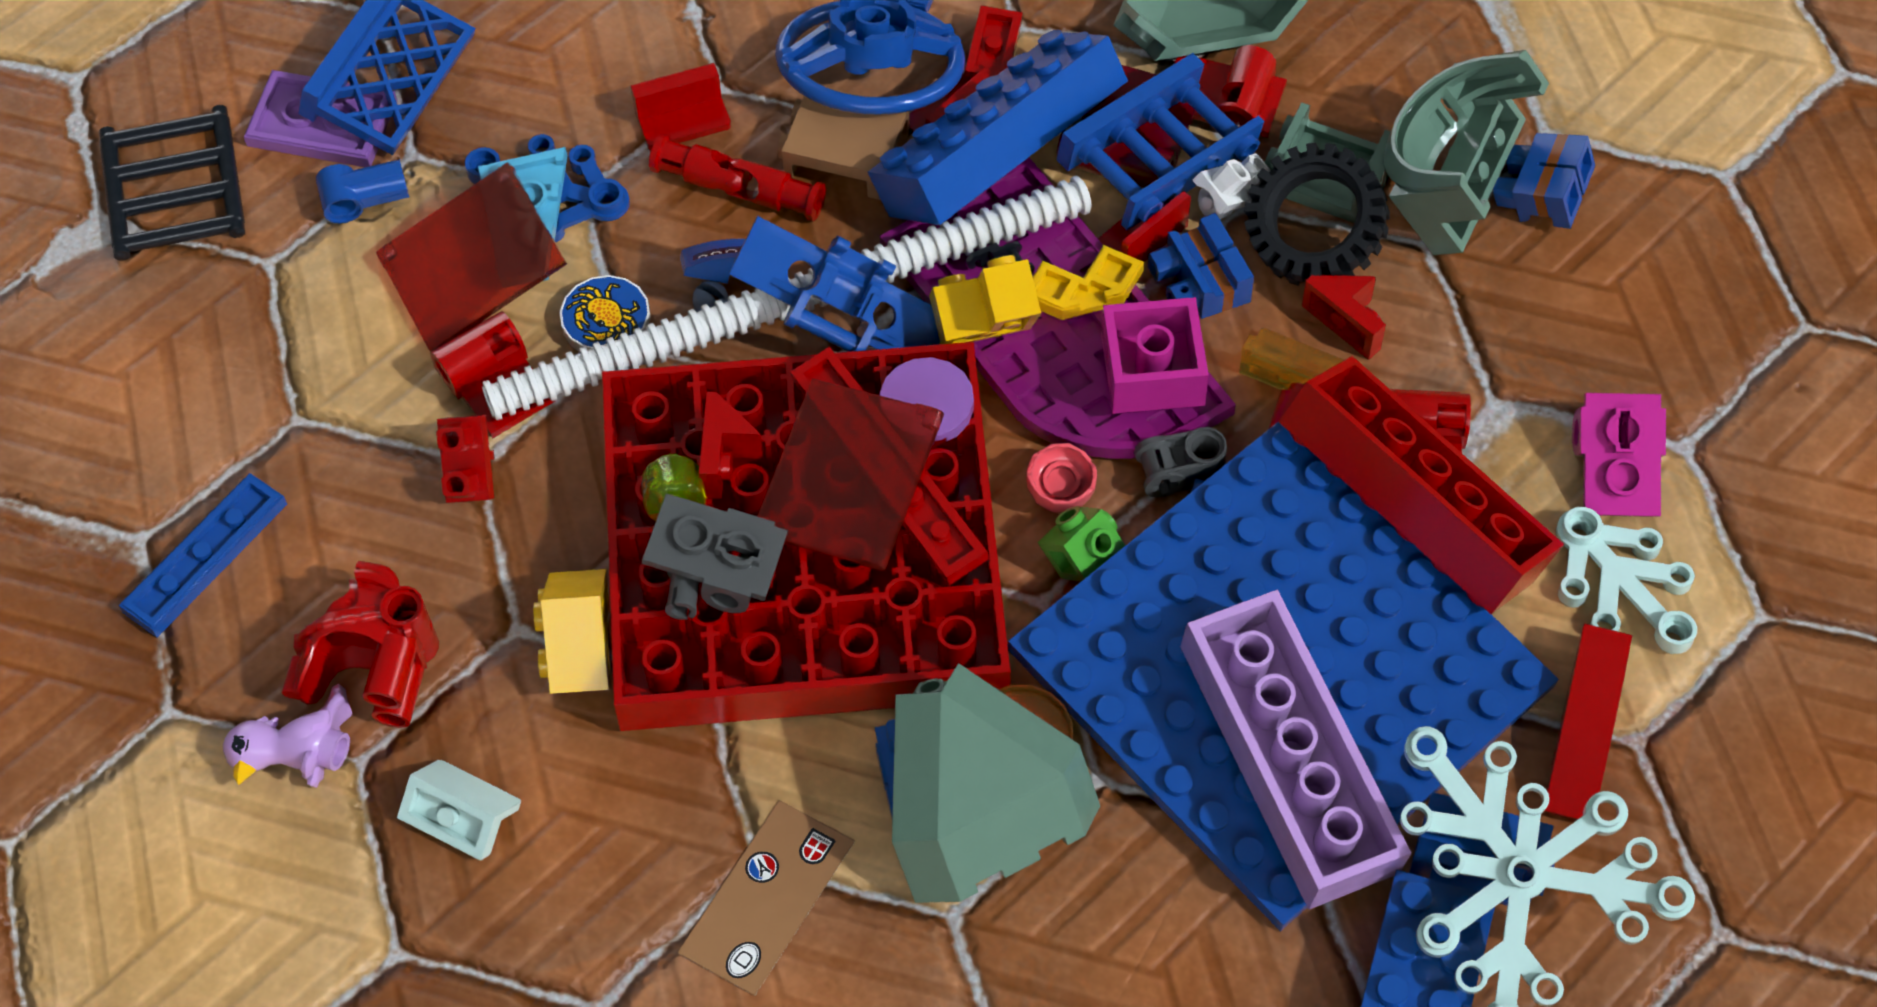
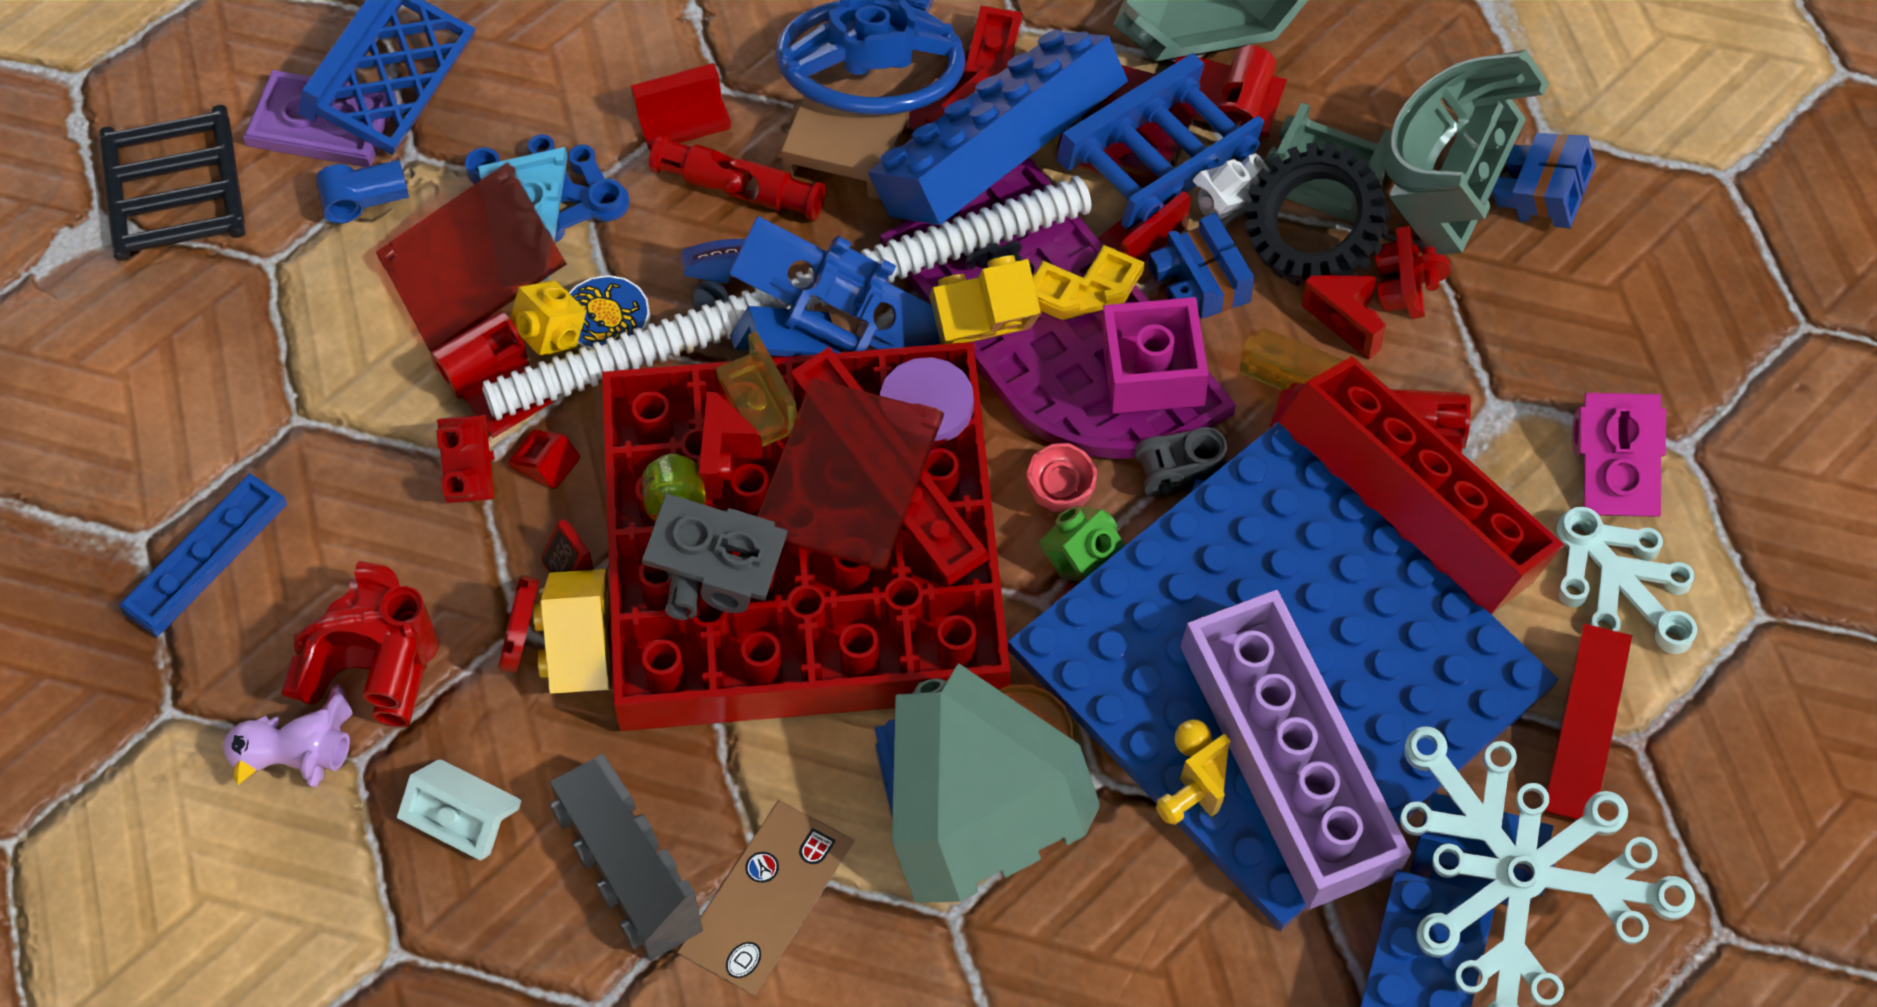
(518, 624): none -> red tile
(545, 458): none -> red slope
(547, 317): none -> yellow brick
(566, 550): none -> slope
(622, 848): none -> dark grey wedge
(759, 392): none -> clear yellow panel
(776, 336): none -> blue panel
(1201, 774): none -> yellow piece
(1414, 270): none -> red hips

